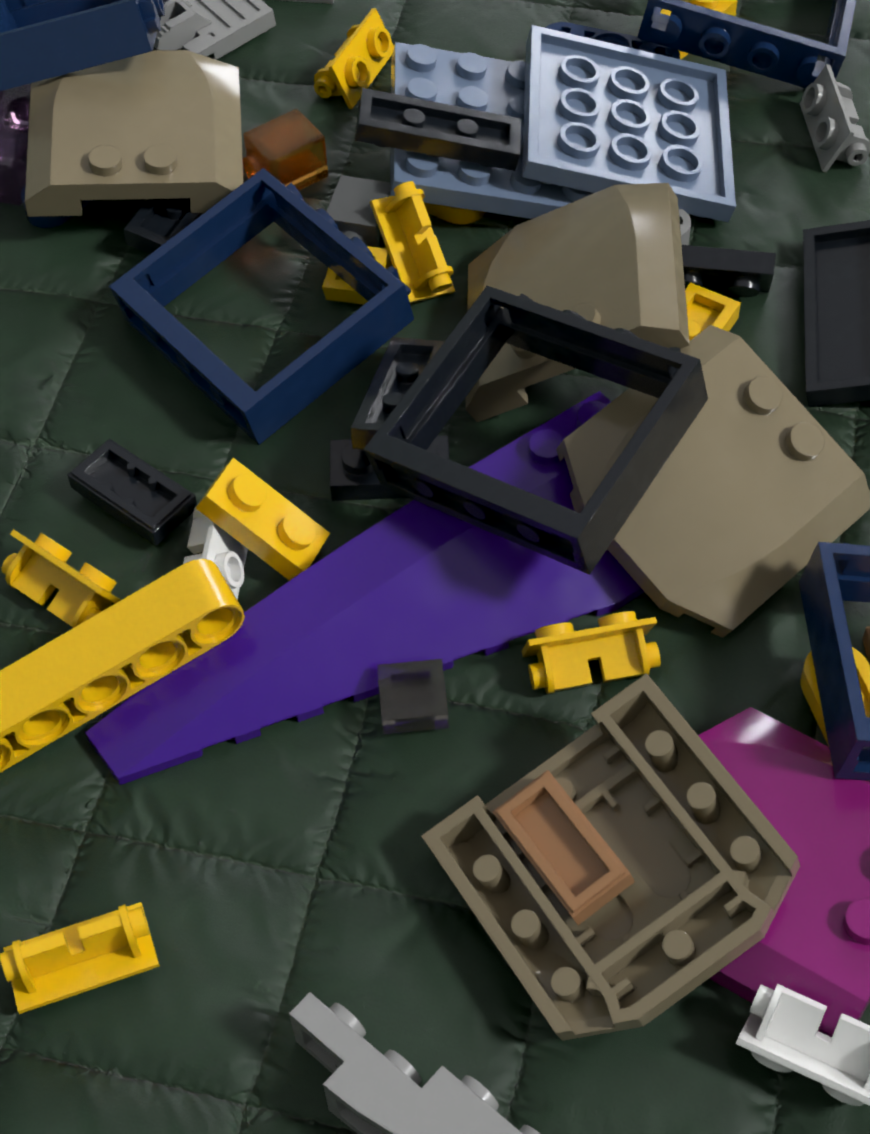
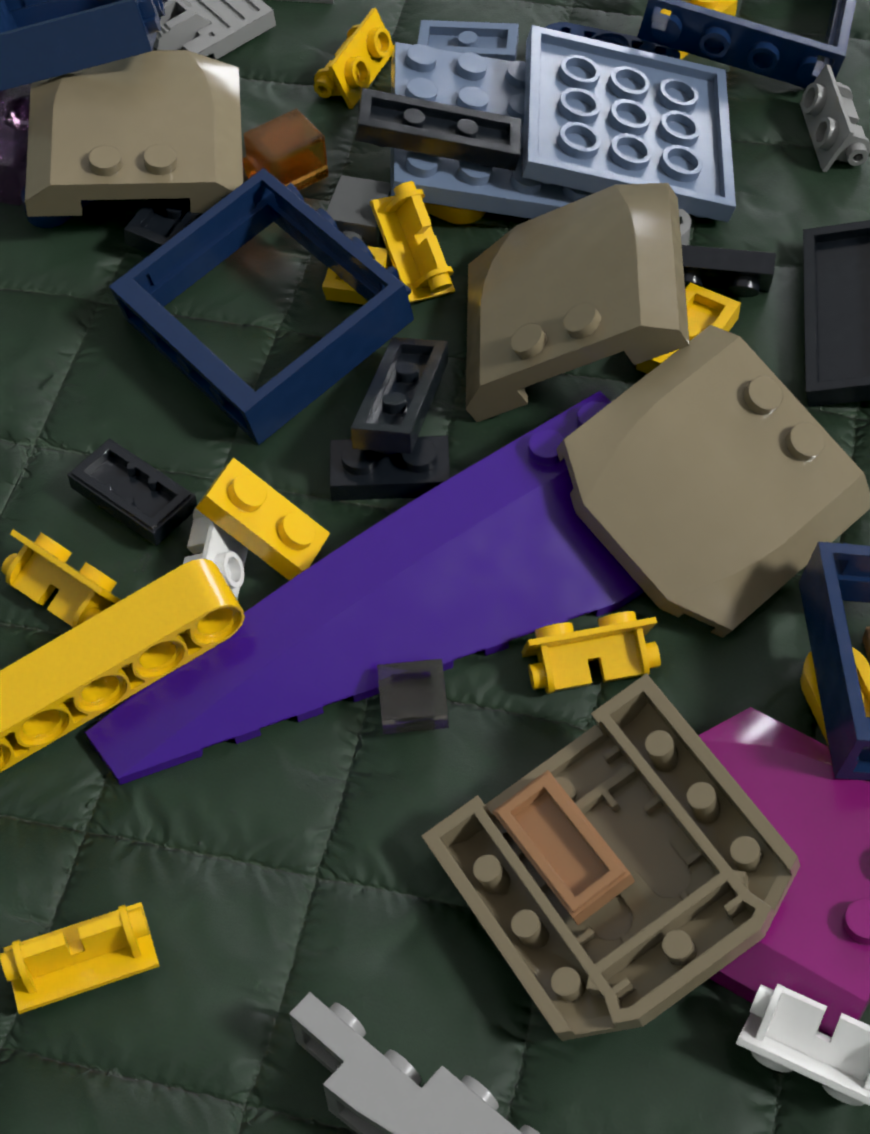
(482, 38): none -> sand blue plate
(573, 538): black window -> none

